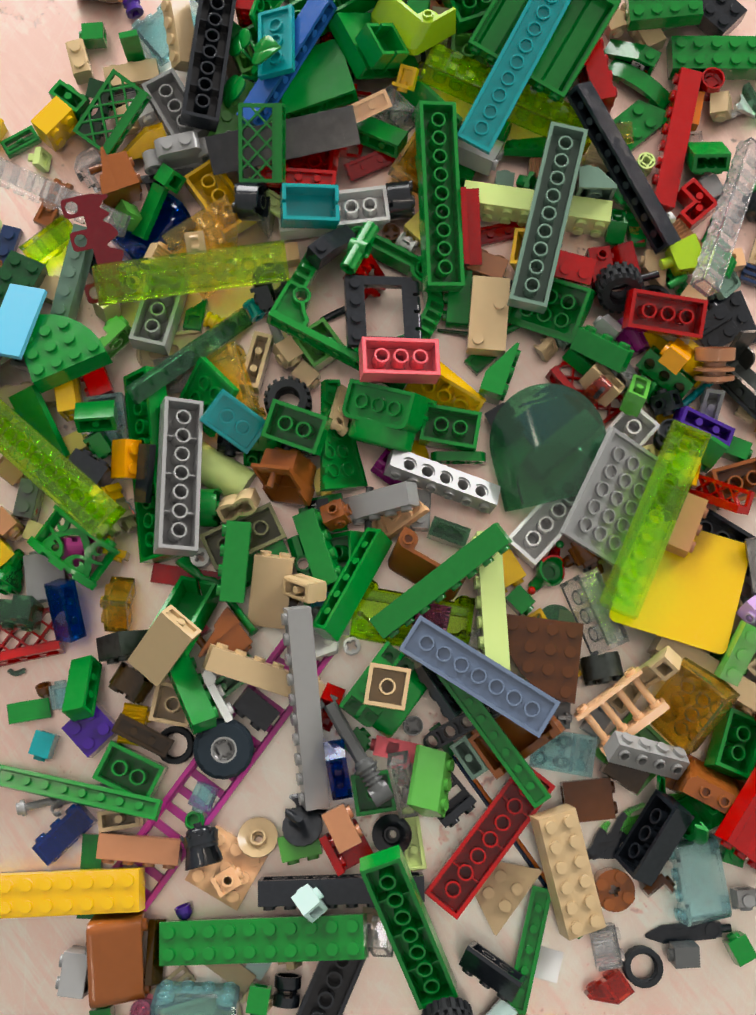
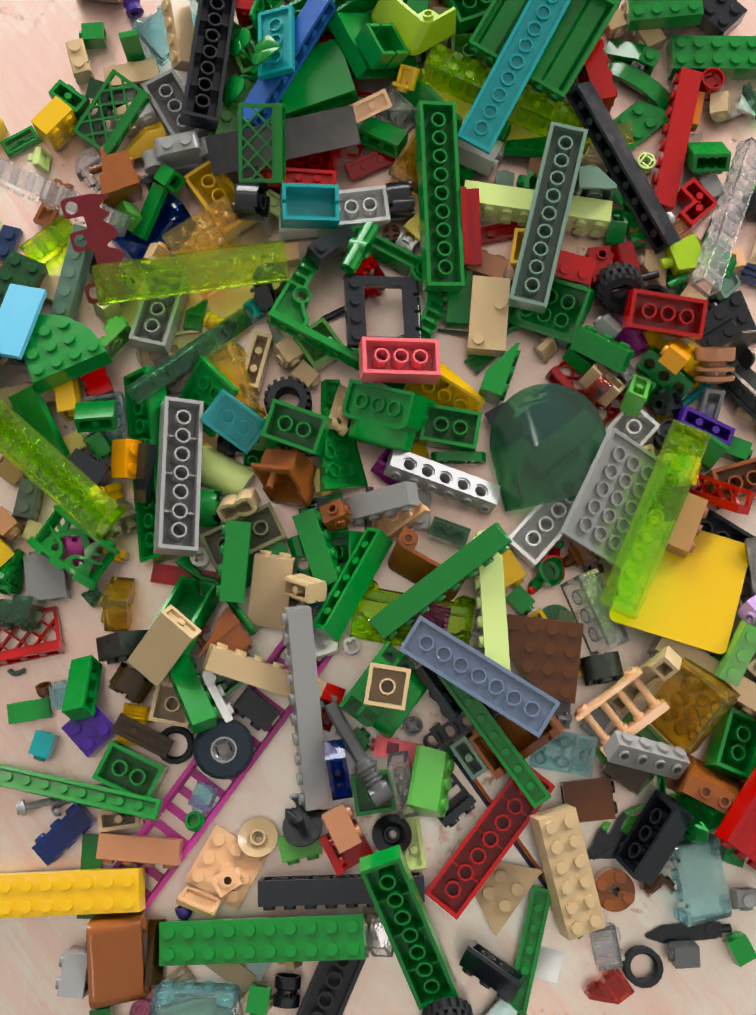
(65, 610): clear blue brick -> none
(92, 597): none -> clear green wheel
(195, 241): tan tile -> none
(199, 901): none -> light nougat tile
(201, 846): black hat -> none
(310, 902): light aqua brick -> none

